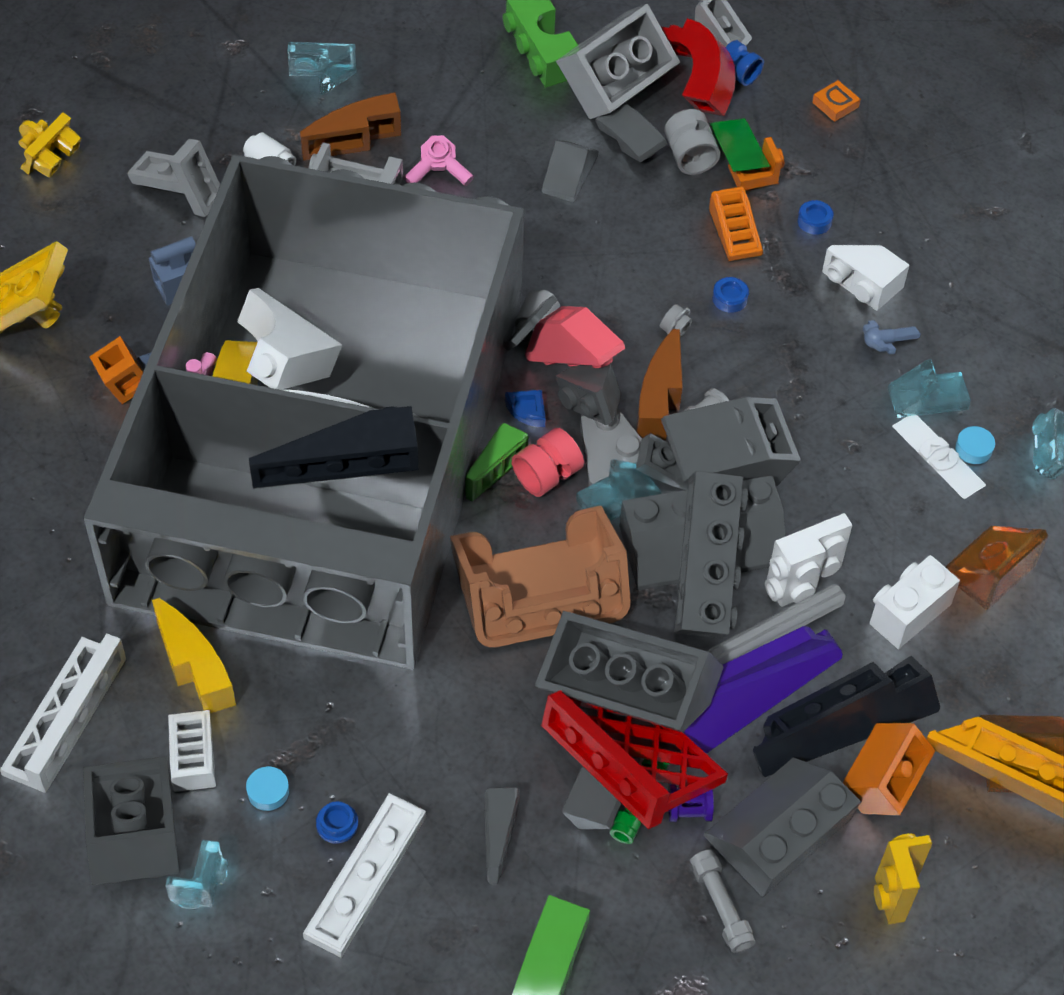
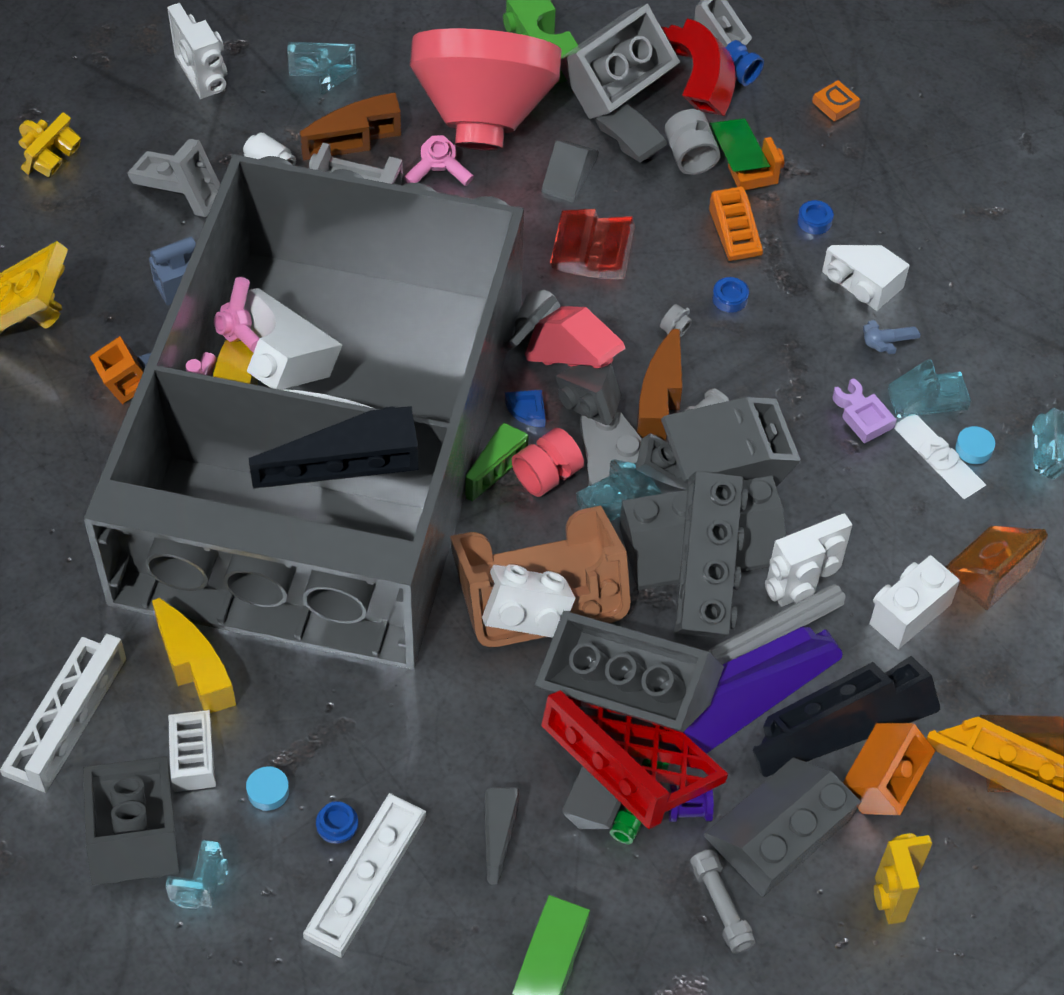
(198, 52): none -> white plate
(234, 320): none -> bright pink piece
(484, 80): none -> coral cone
(527, 600): none -> white bracket
(592, 244): none -> clear red slope
(864, 415): none -> lavender plate

